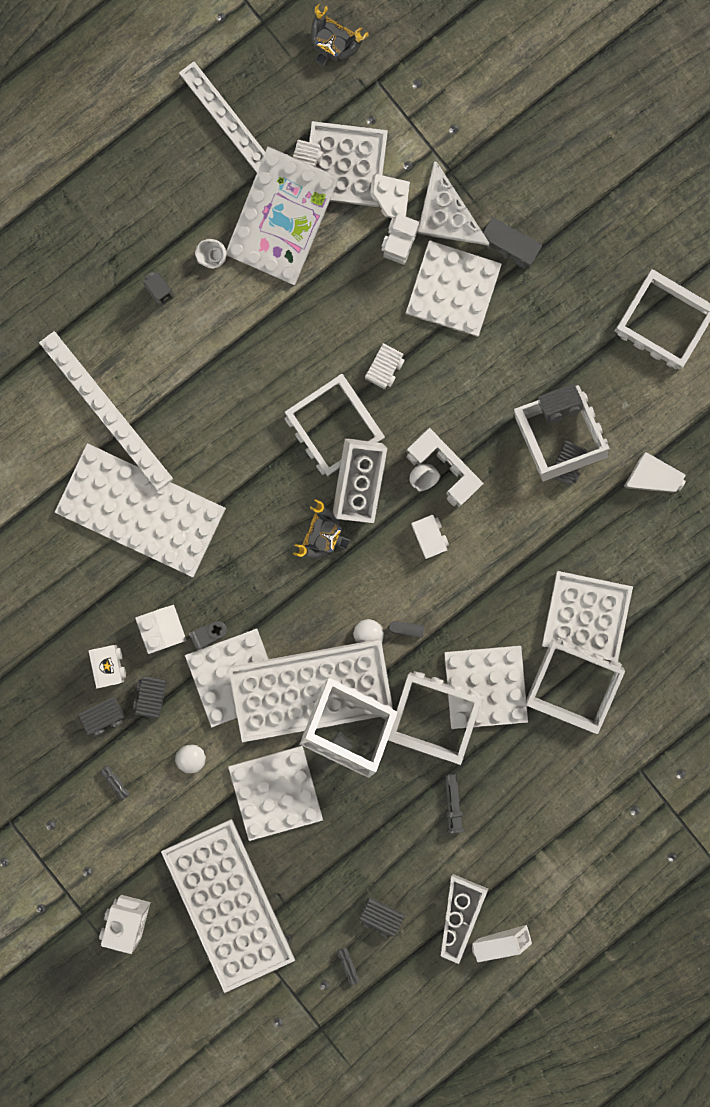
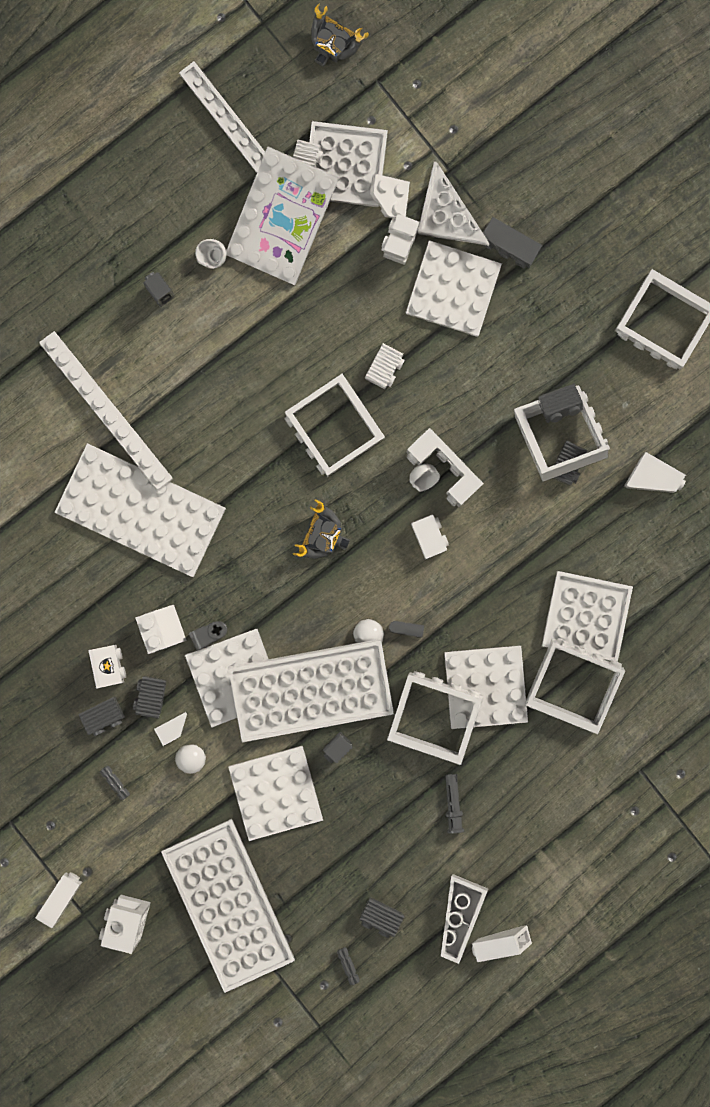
(59, 899): none -> white slope
(171, 730): none -> white tile
(338, 753): white window -> none
(359, 480): white brick -> none

